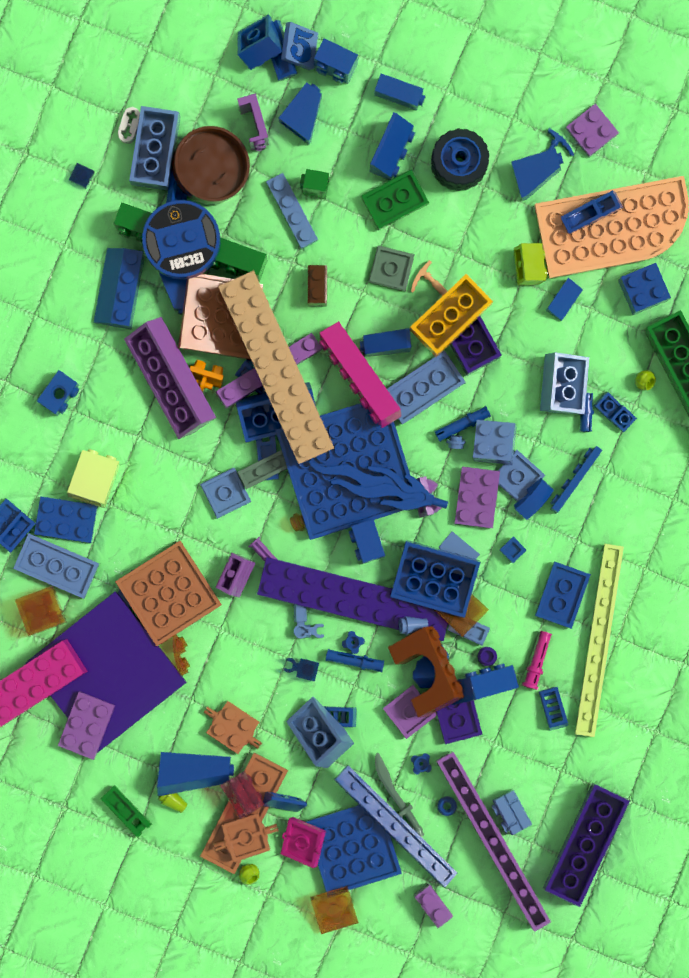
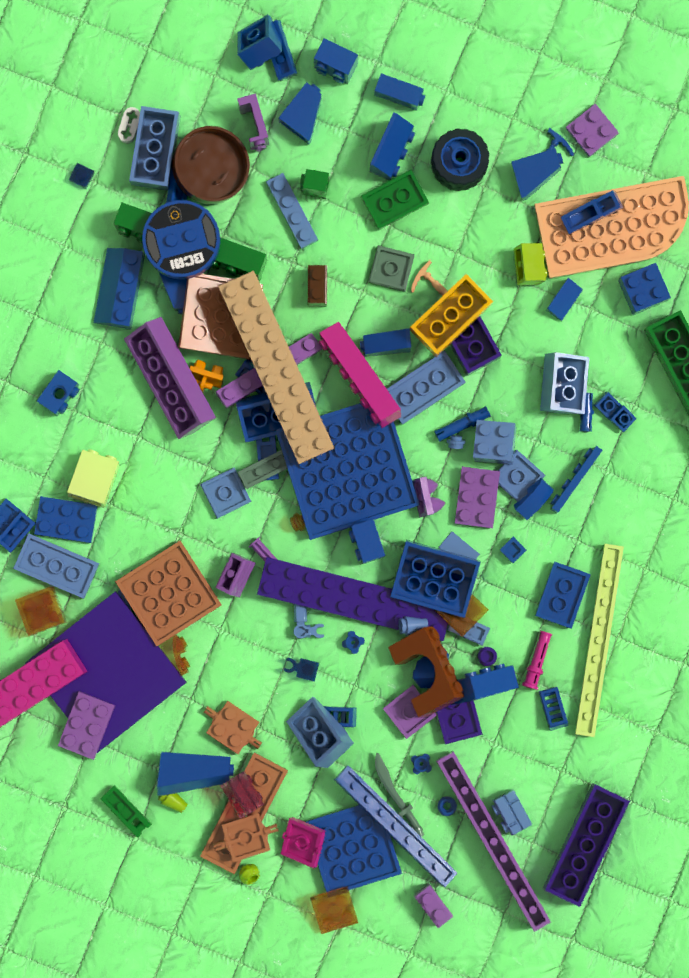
(283, 802): blue slope -> none
(299, 45): medium blue tile -> none
(362, 662): blue pin -> none
(381, 486): blue piece -> none
(645, 380): lime piece -> none

